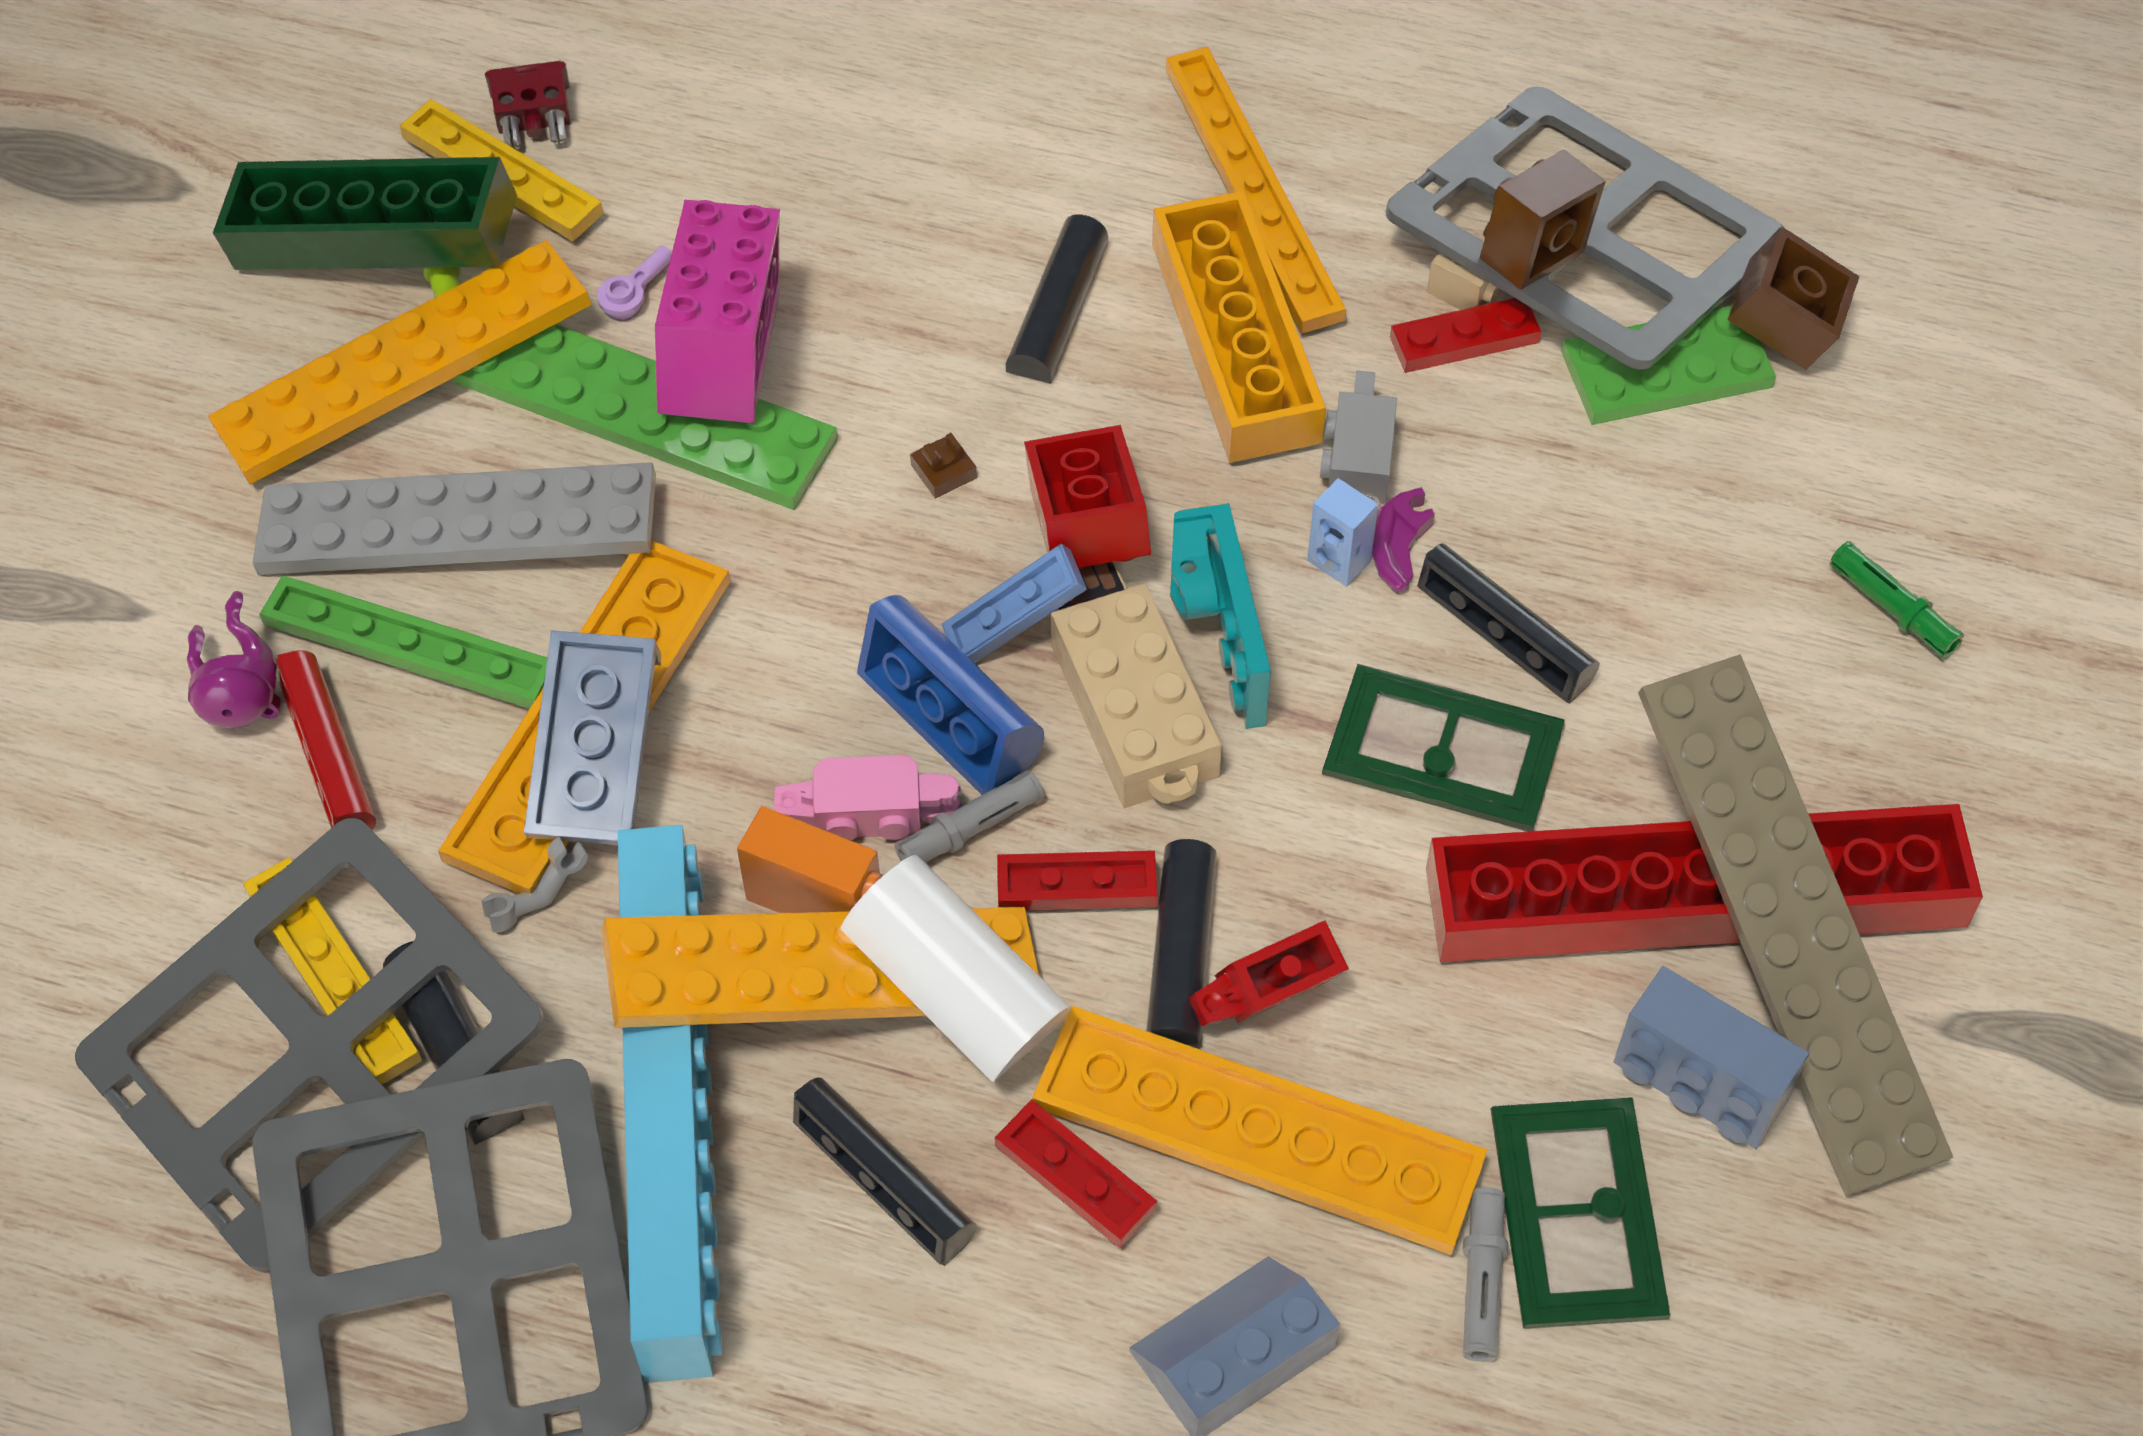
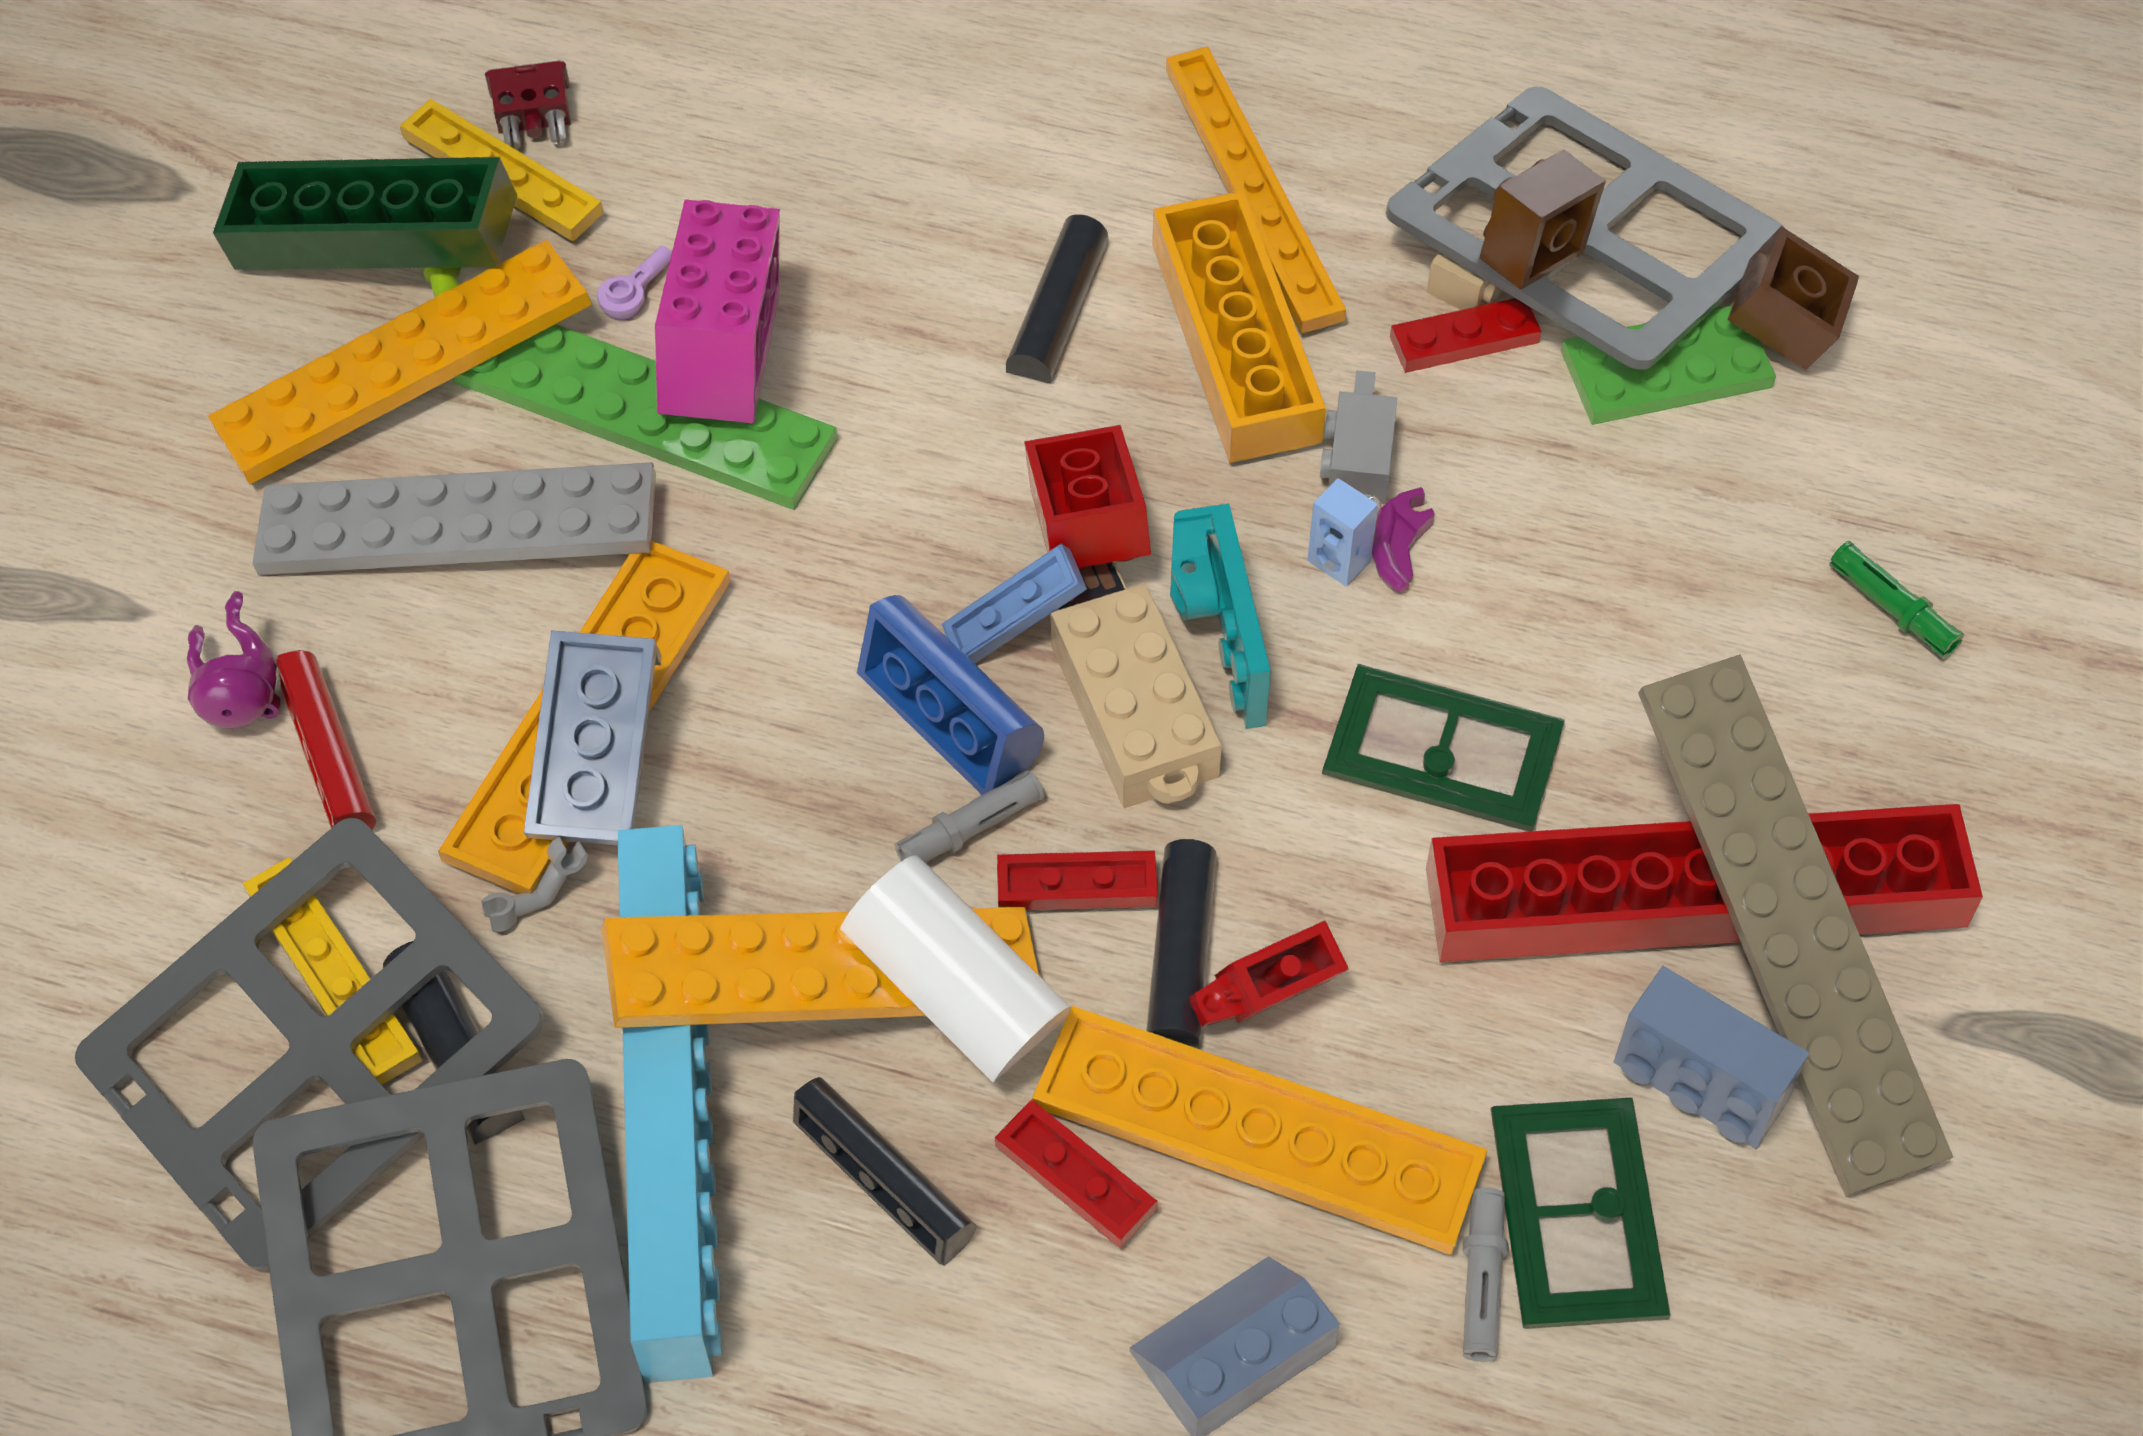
(405, 641): bright green plate -> none
(803, 867): orange brick -> none
(869, 797): bright pink hinge -> none
(943, 465): reddish brown tile -> none
(1507, 623): black brick -> none

